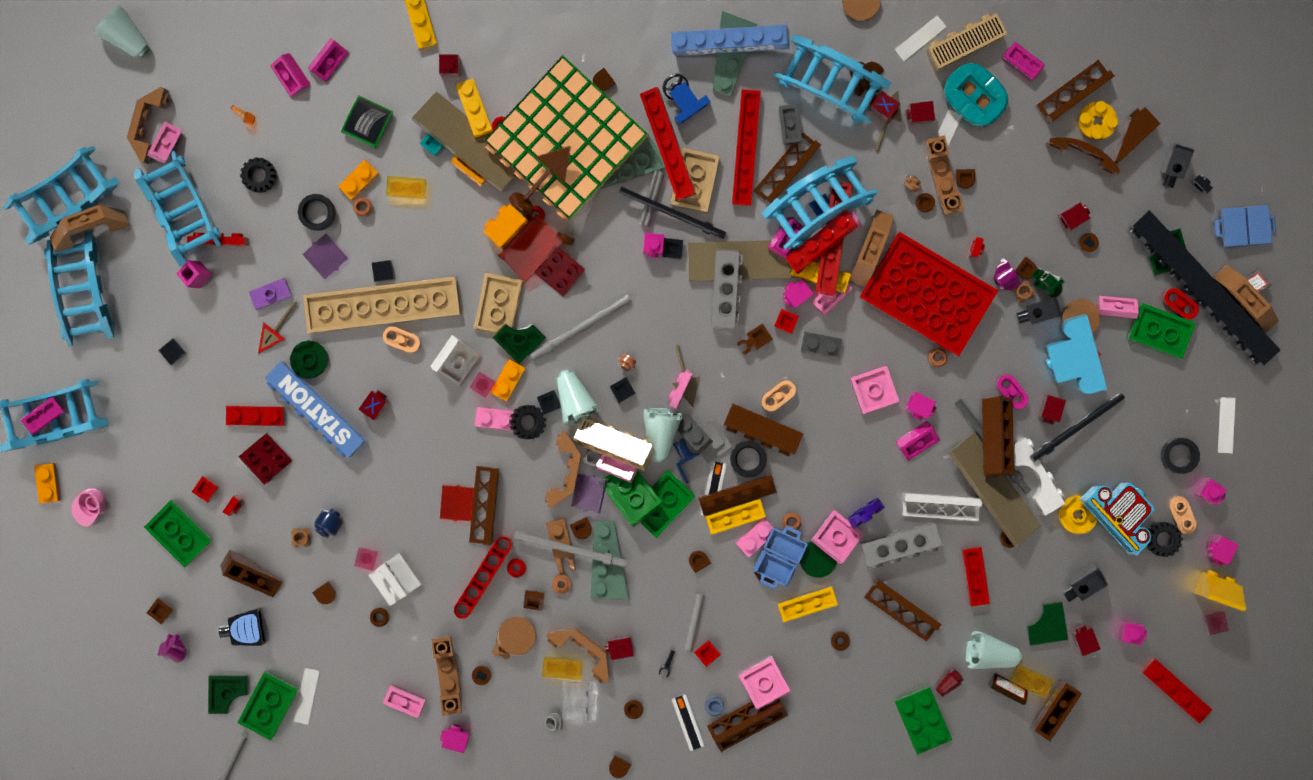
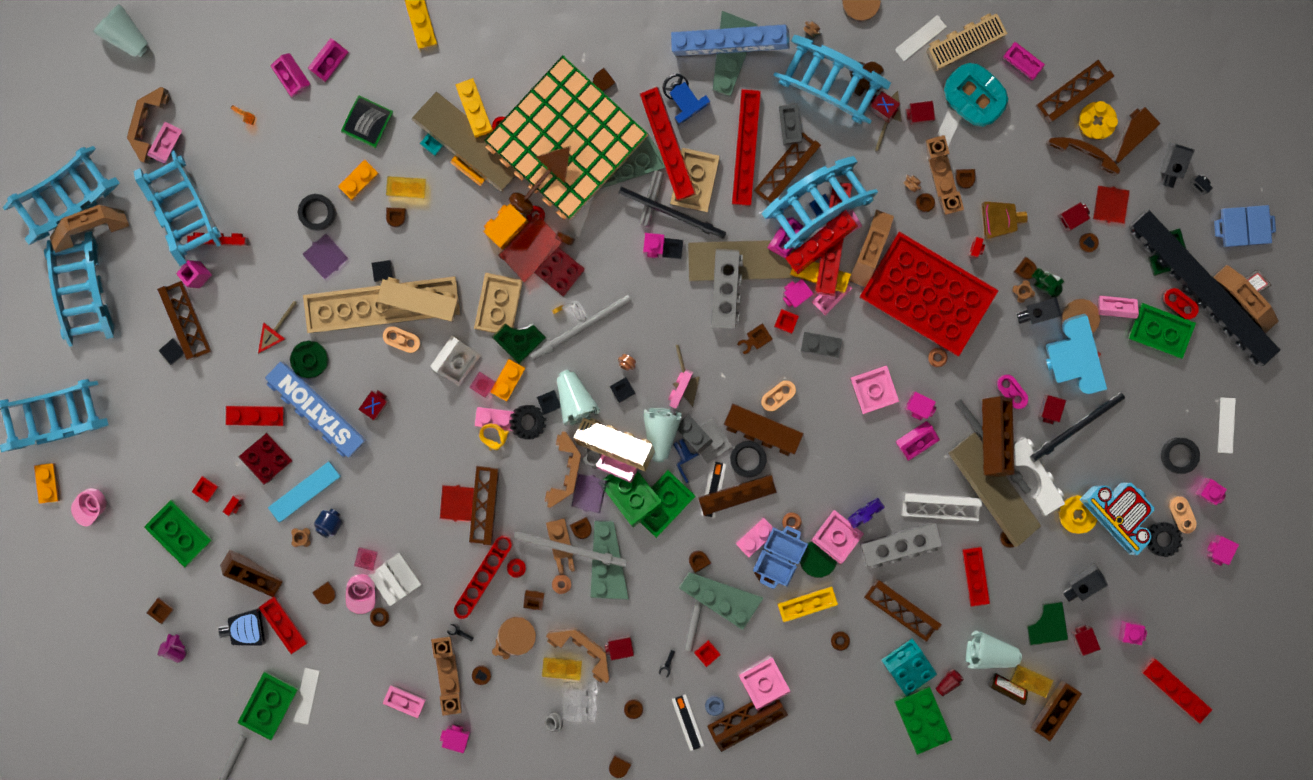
(42, 416): dark pink plate -> none
(177, 322): none -> reddish brown fence
(224, 690): dark green tile -> none
(247, 171): black tyre -> none
(270, 293): medium lavender plate -> none
(283, 625): none -> red plate
(304, 491): none -> medium azure tile
(357, 204): nougat plate -> none
(360, 594): none -> bright pink cap
(395, 216): none -> reddish brown tile
(418, 300): none -> tan brick
(449, 65): dark red brick -> none
(459, 632): none -> black hand
(490, 443): none -> yellow piece
(581, 310): none -> clear piece
(723, 599): none -> sand green wing
(735, 516): yellow plate -> none
(812, 29): none -> medium nougat plate
(909, 667): none -> teal bracket
(1001, 219): none -> pearl gold torso
(1006, 276): magenta piece -> none
(1111, 204): none -> clear red piece
(1216, 623): clear pink plate -> none
(1220, 590): yellow slope -> none

